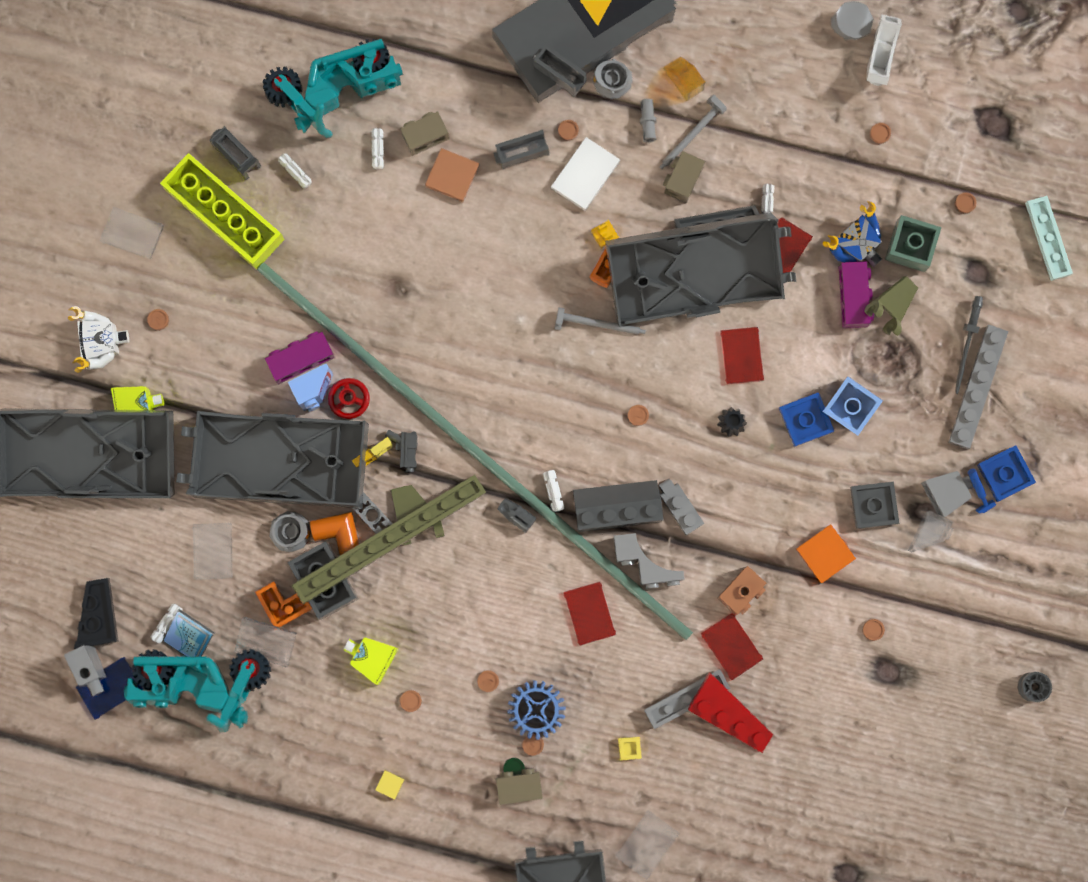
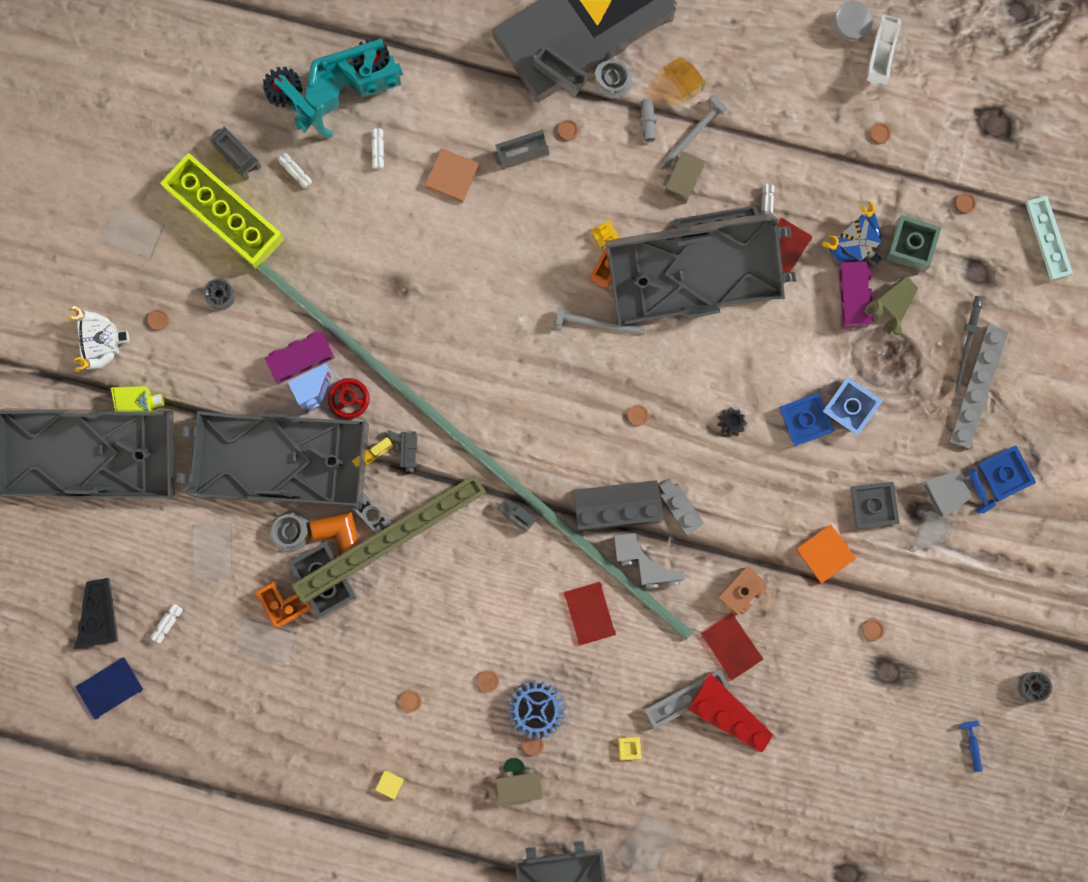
(83, 660): light grey torso -> none
(188, 635): piece -> none
(202, 679): teal piece -> none
(219, 285): none -> dark grey wheel
(371, 658): neon yellow torso -> none
(406, 501): olive flag -> none
(424, 132): dark tan brick -> none
(553, 490): white axle -> none
(585, 174): white tile -> none
(742, 355): clear red piece -> none
(973, 744): none -> blue piece

